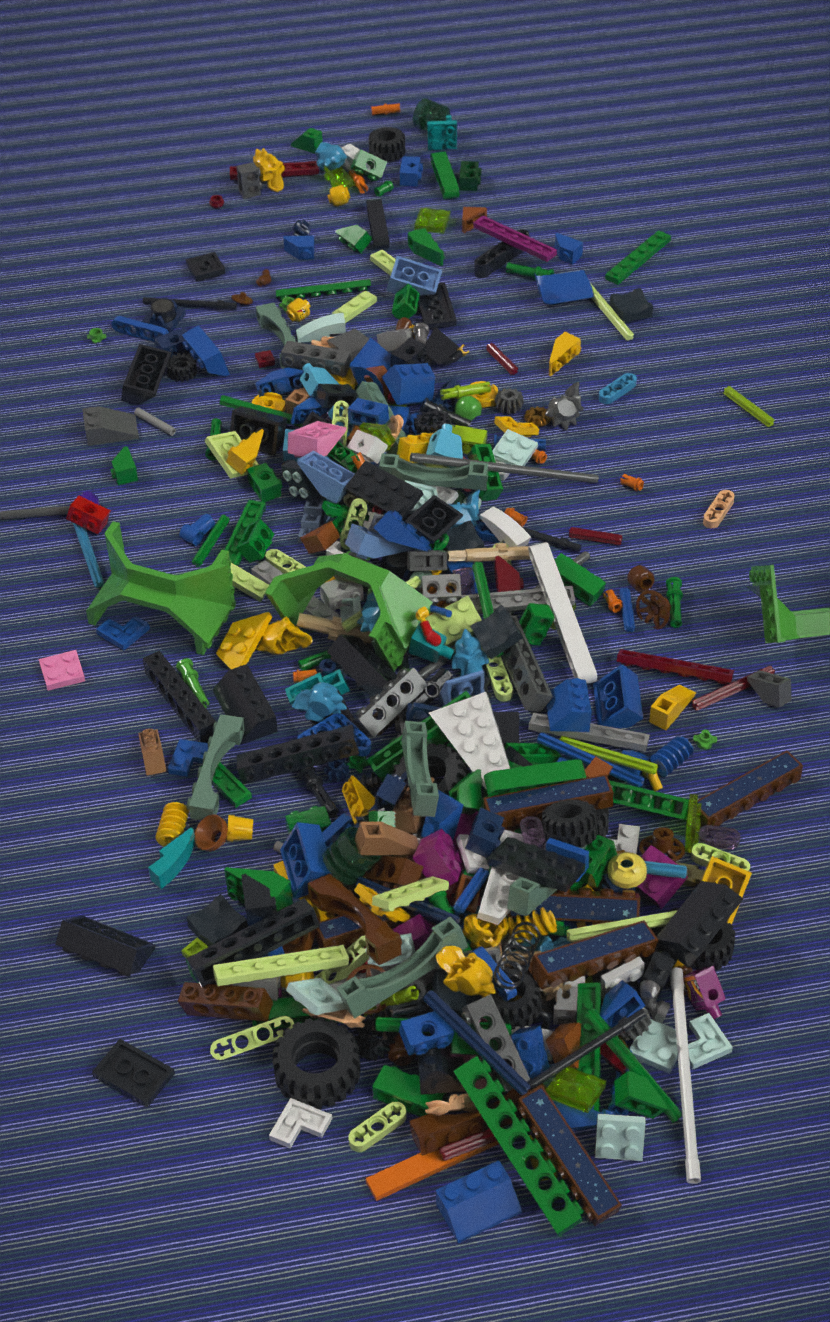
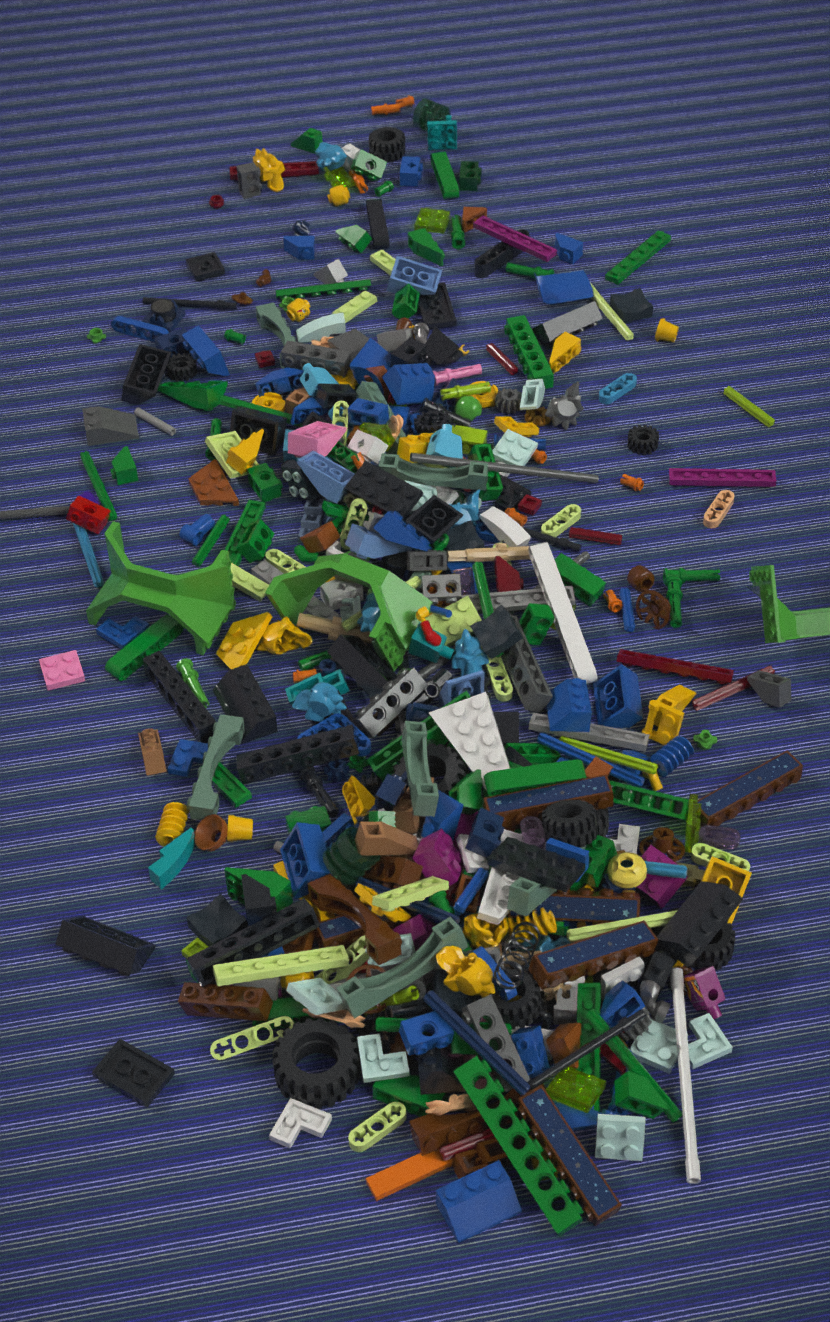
(98, 484): none -> green axle
(150, 641): none -> green beam
(197, 395): none -> green wedge
(212, 486): none -> dark orange wing
(231, 335): none -> green pin
(301, 552): none -> green arm
(331, 273): none -> light grey slope
(377, 1065): none -> light aqua plate
(408, 101): none -> orange pin
(448, 374): none -> bright pink pin
(457, 235): none -> green pin
(484, 1155): none -> reddish brown slope
(511, 494): none -> black plate
(528, 350): none -> green brick
(529, 504): none -> dark red plate
(532, 394): none -> light aqua slope
(568, 322): none -> slope
(569, 514): none -> yellowish green beam
(650, 441): none -> black tyre
(666, 331): none -> yellow piece
(669, 723): none -> yellow plate
(691, 575): none -> green pin
(722, 477): none -> magenta plate

